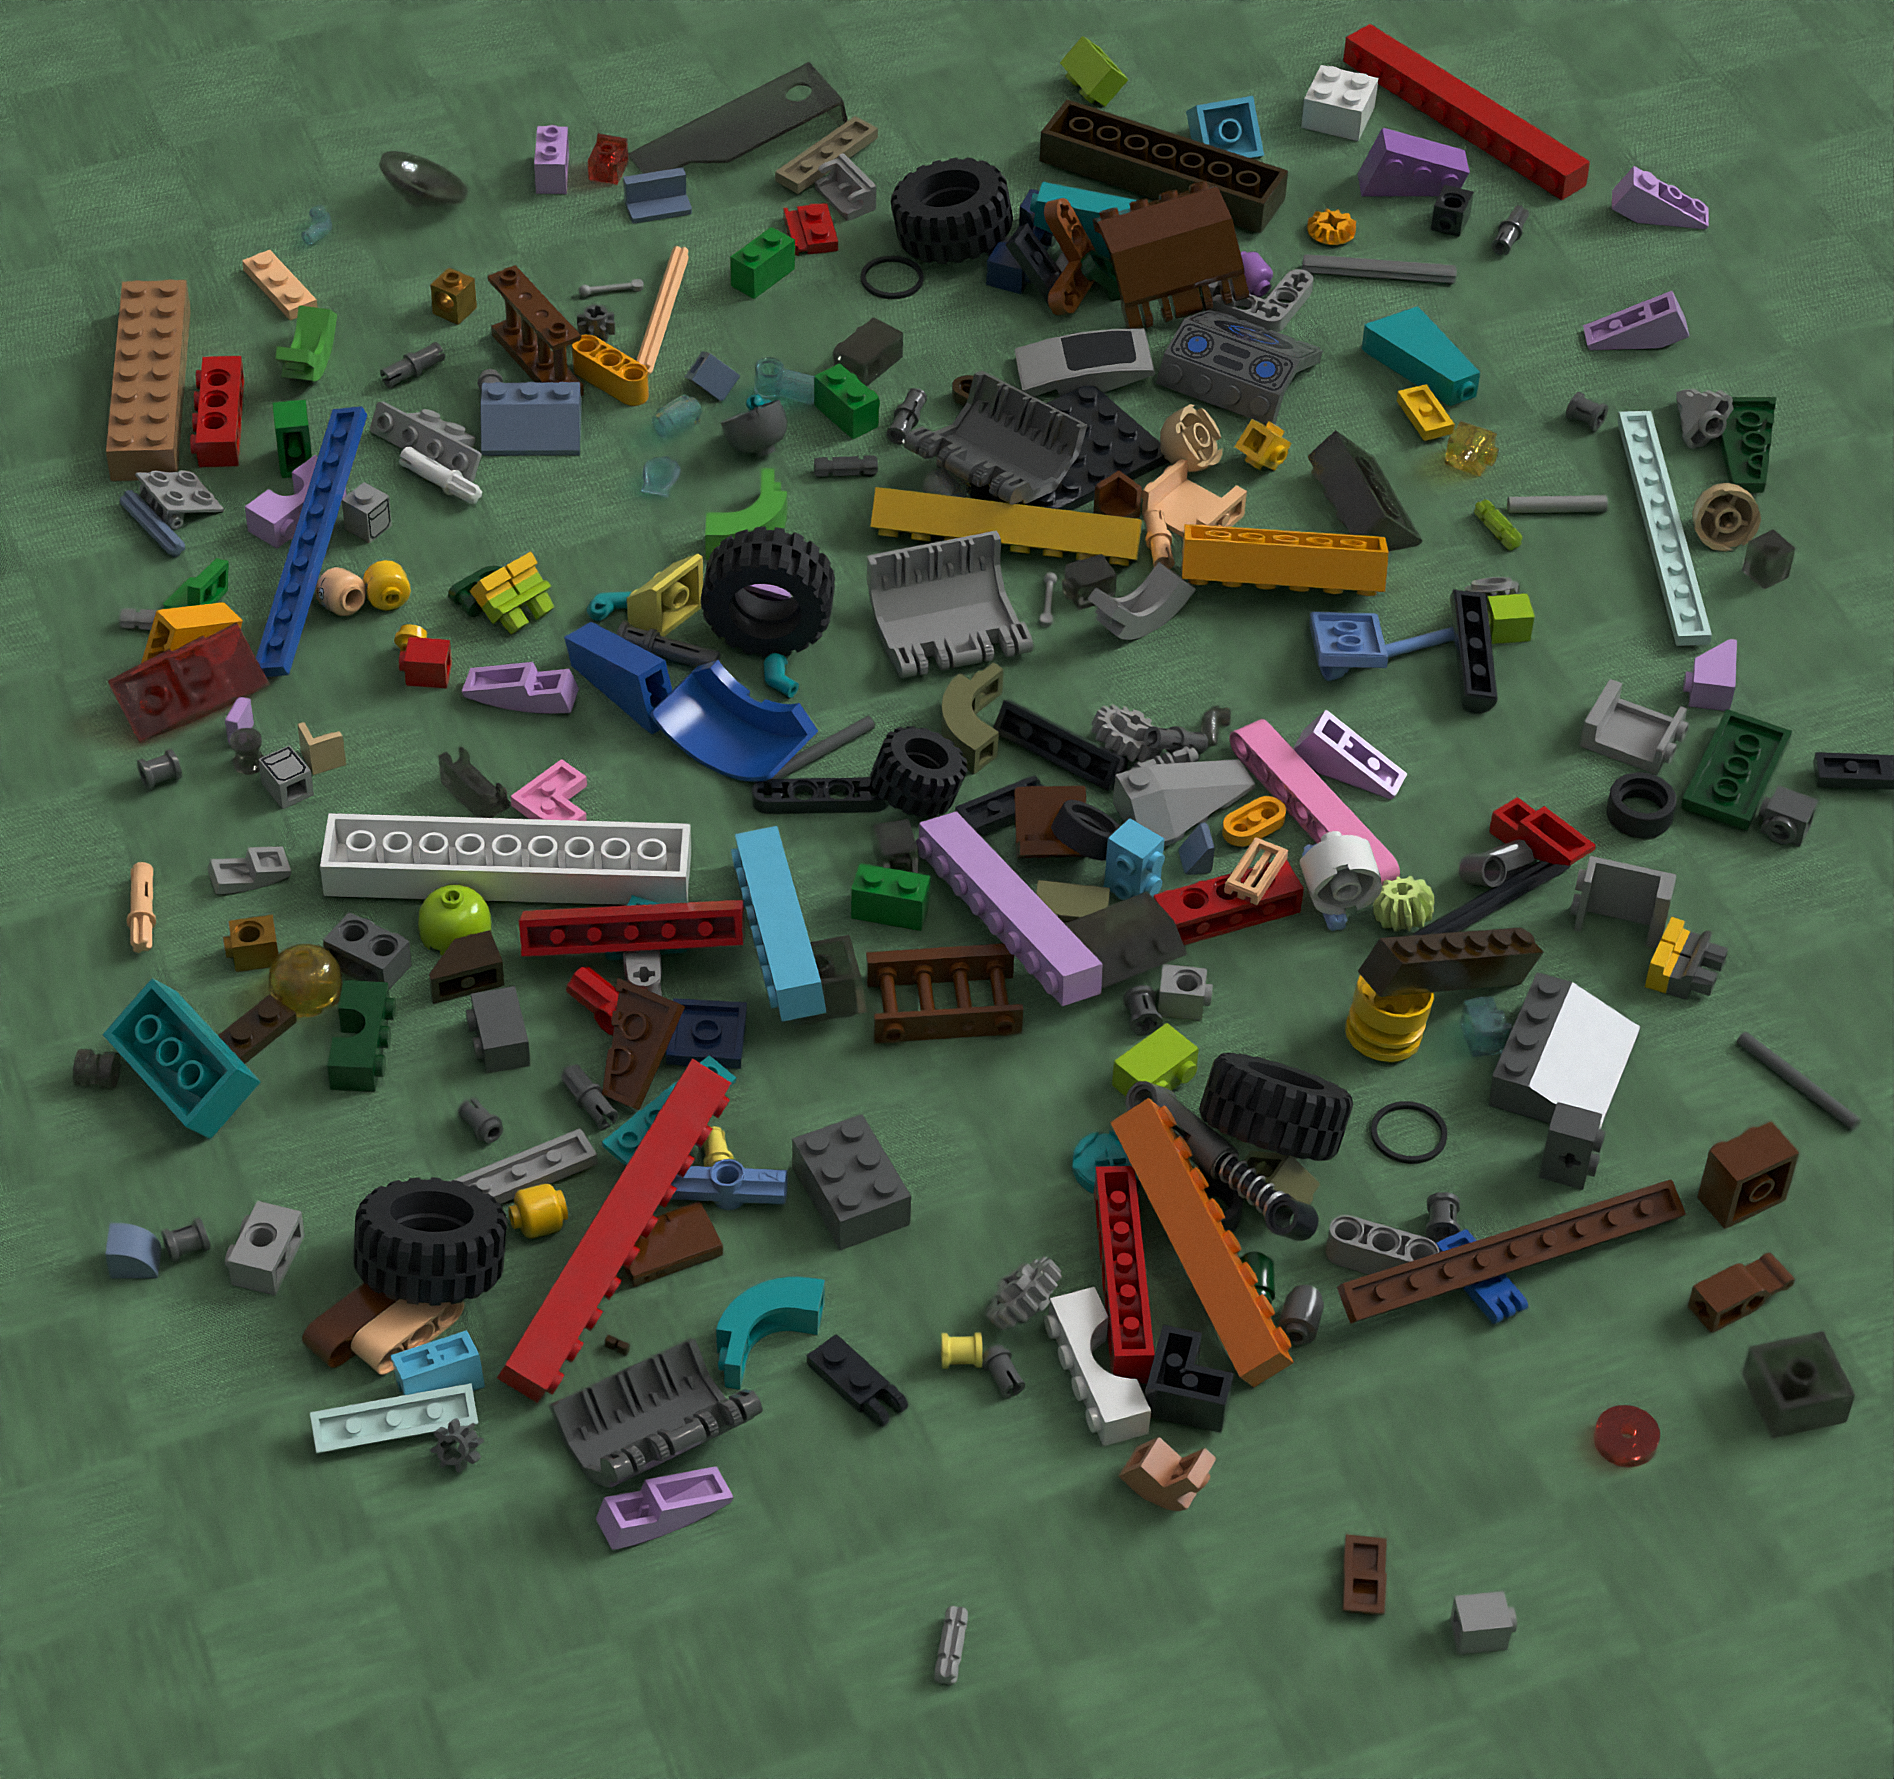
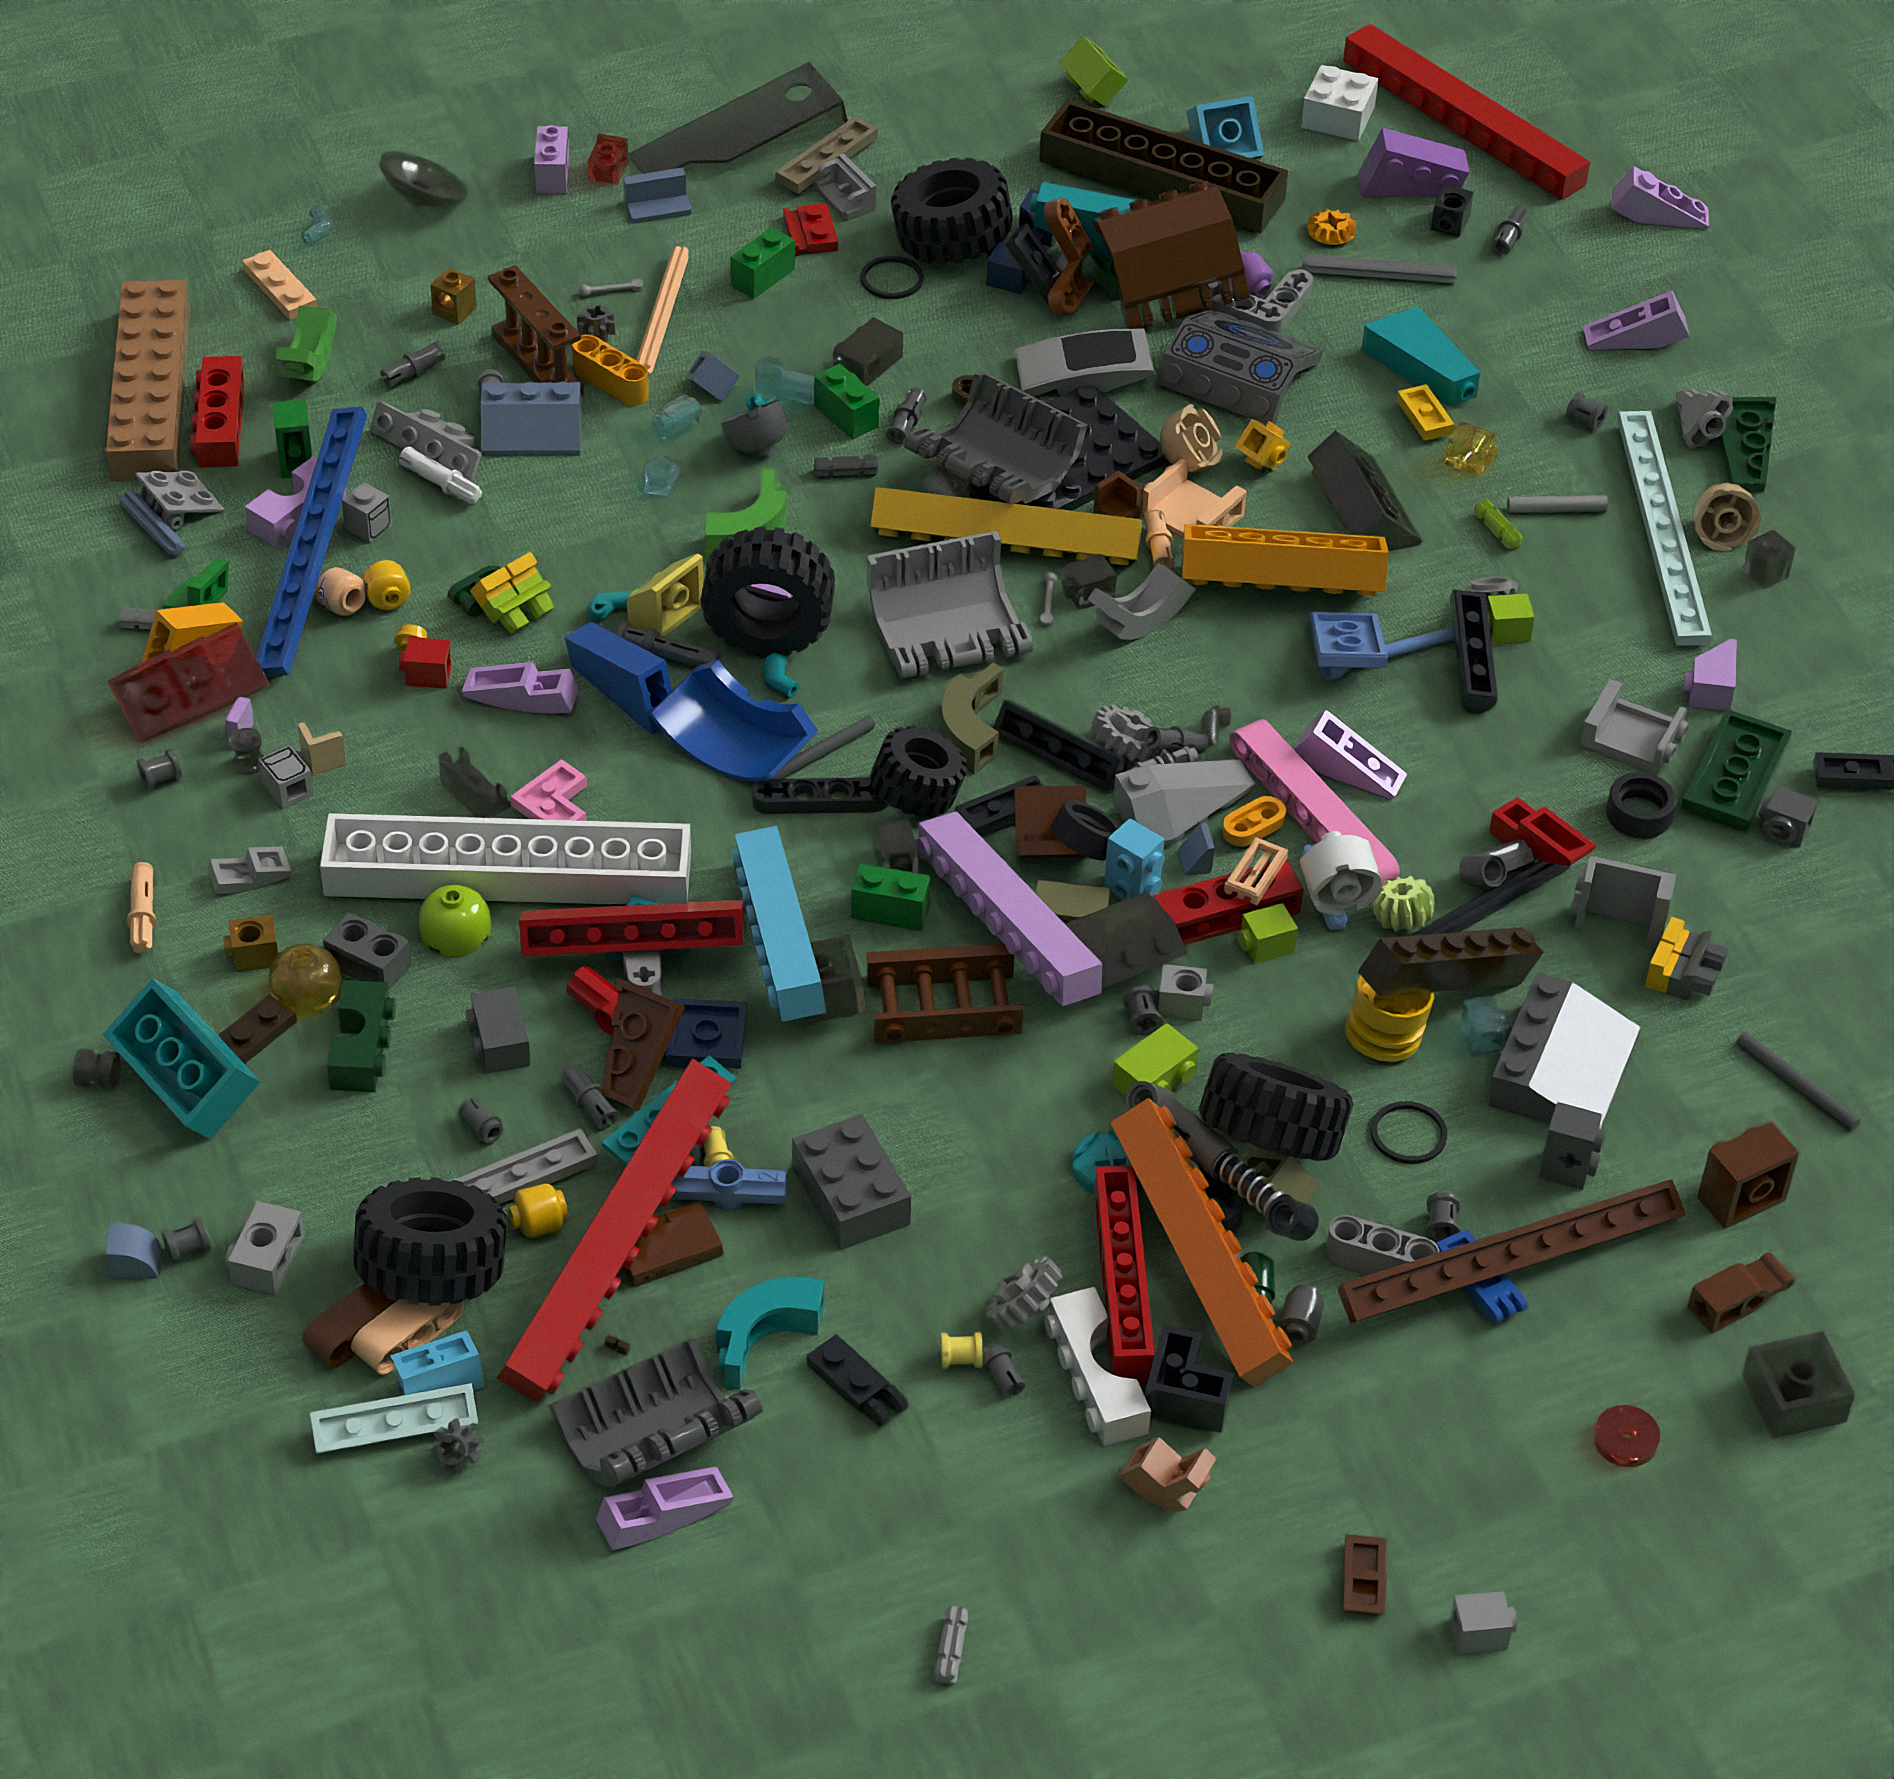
(466, 968): dark brown slope -> none
(1268, 933): none -> lime brick

